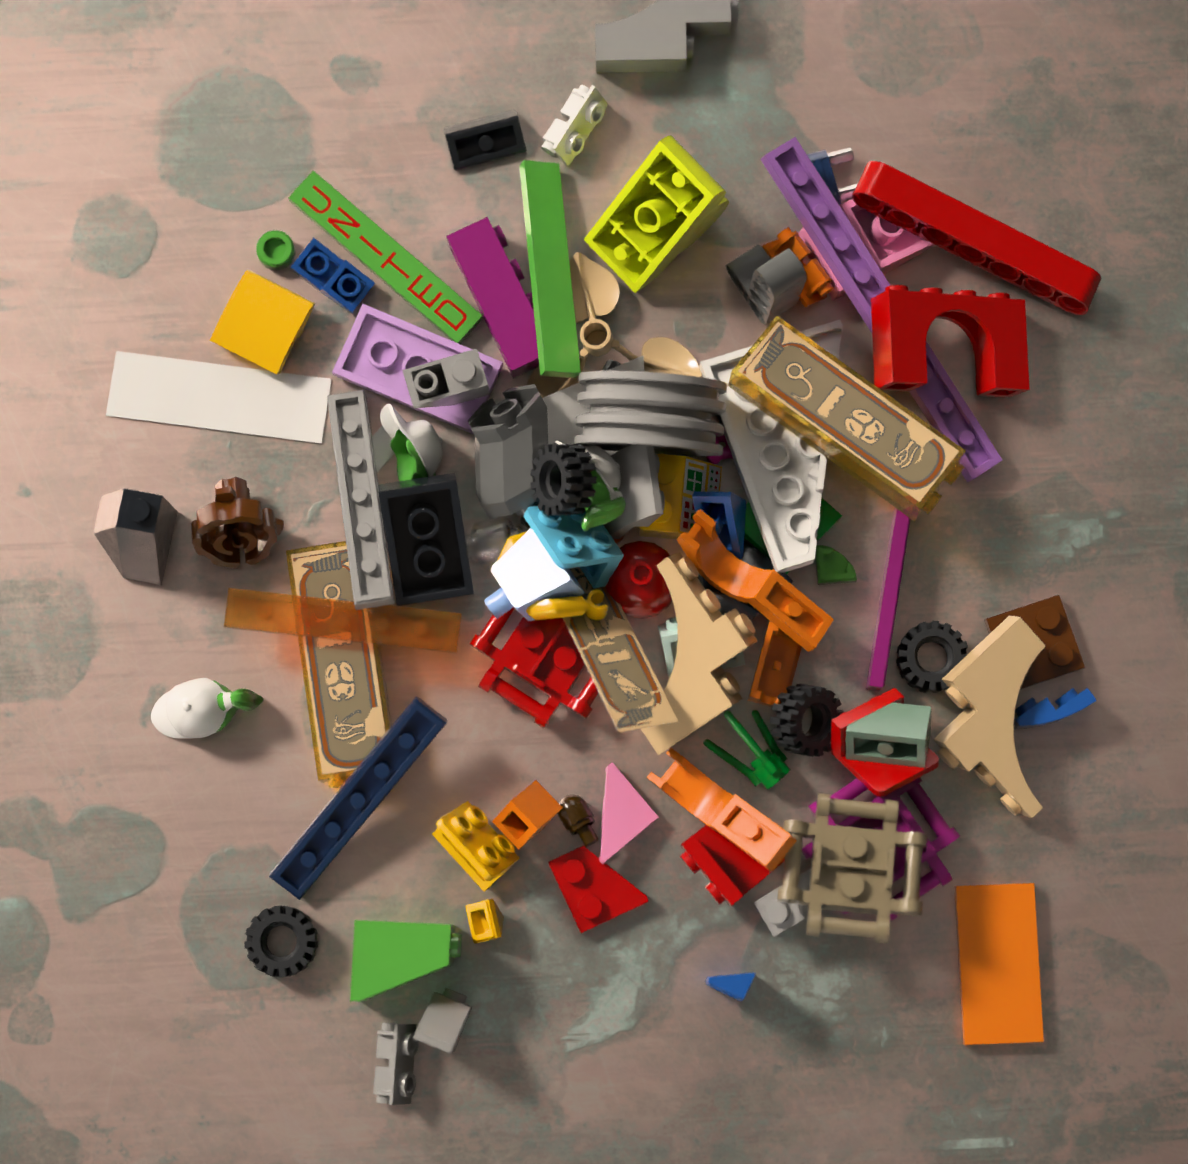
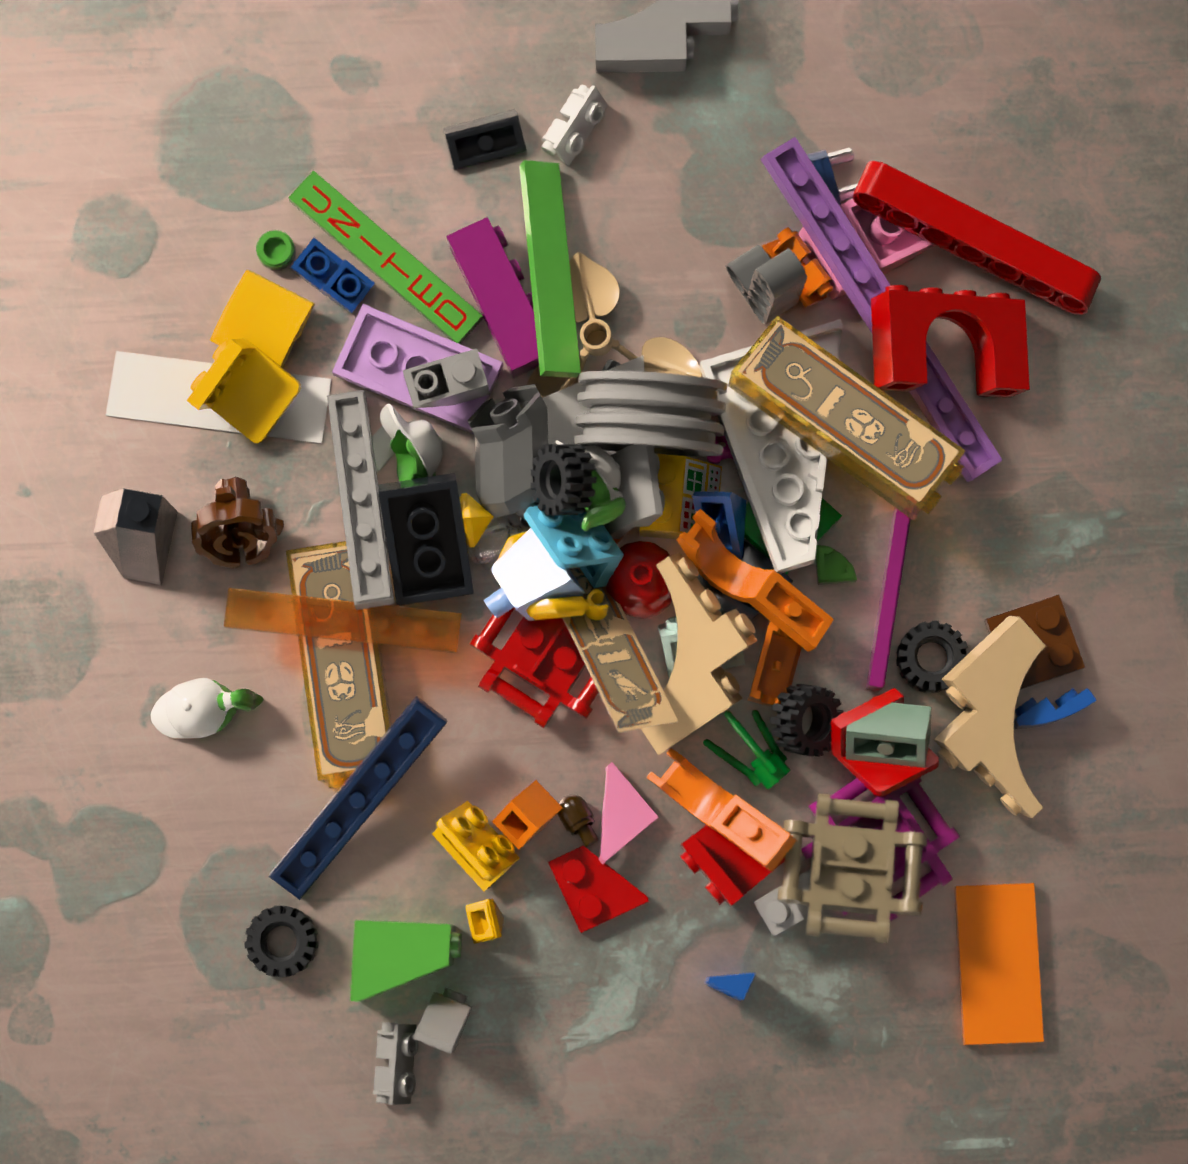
(245, 389): none -> yellow bracket
(474, 519): none -> yellow slope
(657, 214): neon yellow brick -> none

